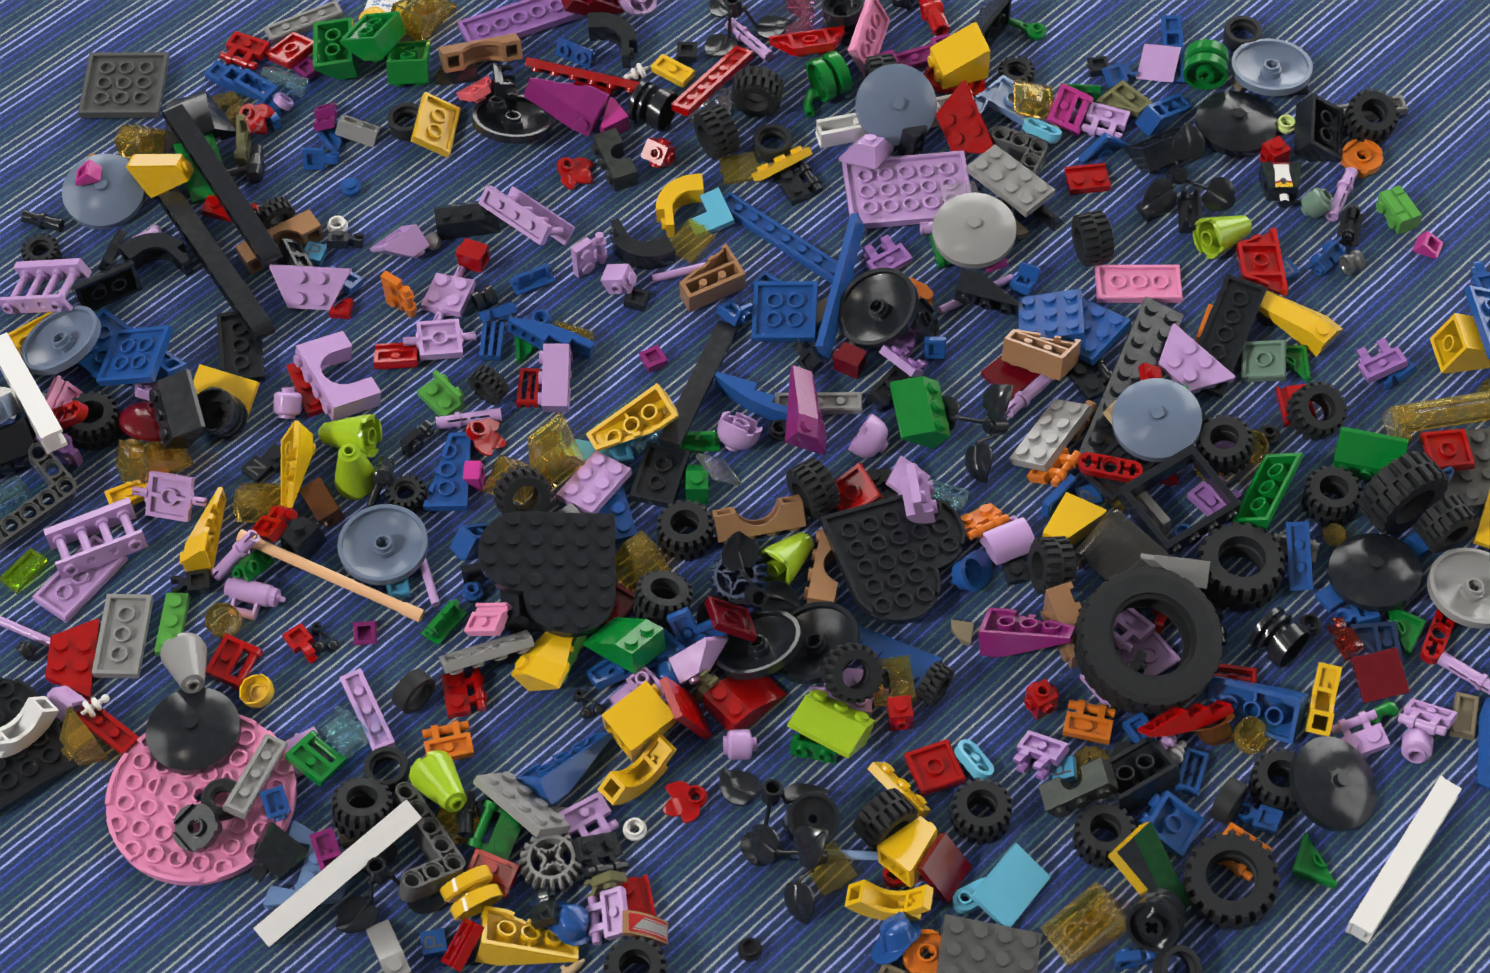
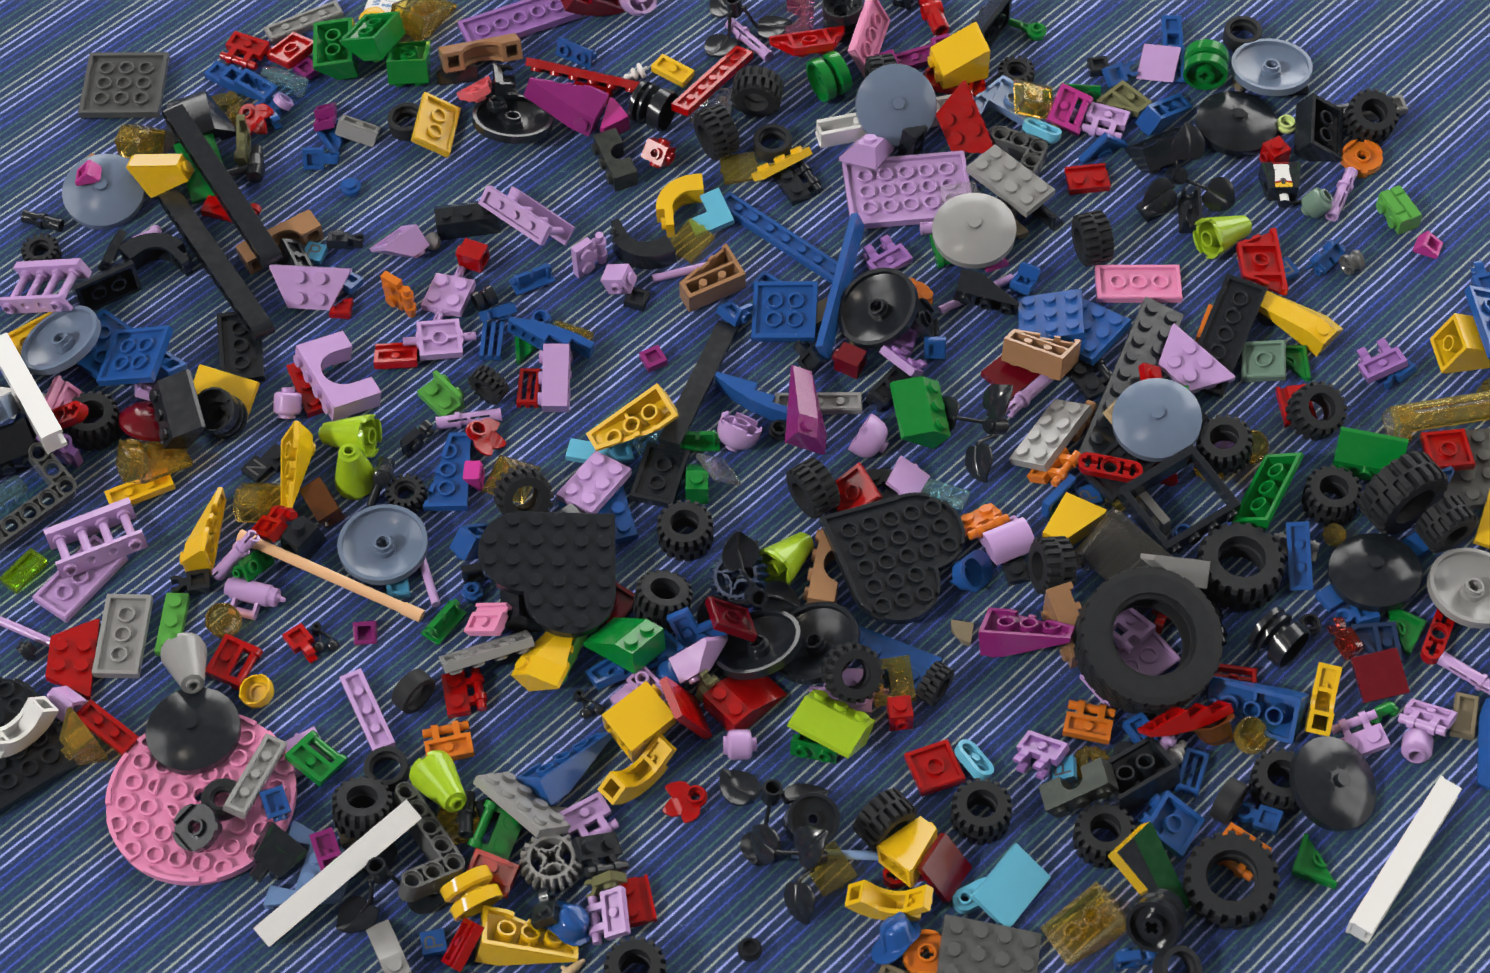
(96, 704): white hair -> none
(169, 496): lavender plate -> none
(275, 212): black tyre -> none
(337, 223): white plate -> none
(345, 733): clear light blue bracket -> none
(554, 450): clear yellow slope -> none
(576, 172): red plate -> none
(614, 29): black arch -> none
(634, 823): white plate -> none
(637, 558): clear yellow slope -> none
(645, 925): slope -> none
(686, 52): black plate -> none
(786, 515): medium nougat arch -> none
(808, 101): green arm -> none
(884, 773): yellow plate -> none
(917, 496): lavender brick -> none
(1041, 698): red brick -> none
(1139, 663): black plate -> none
(1206, 498): medium lavender plate -> none
(1275, 434): black plate -> none
(1350, 225): black hinge -> none

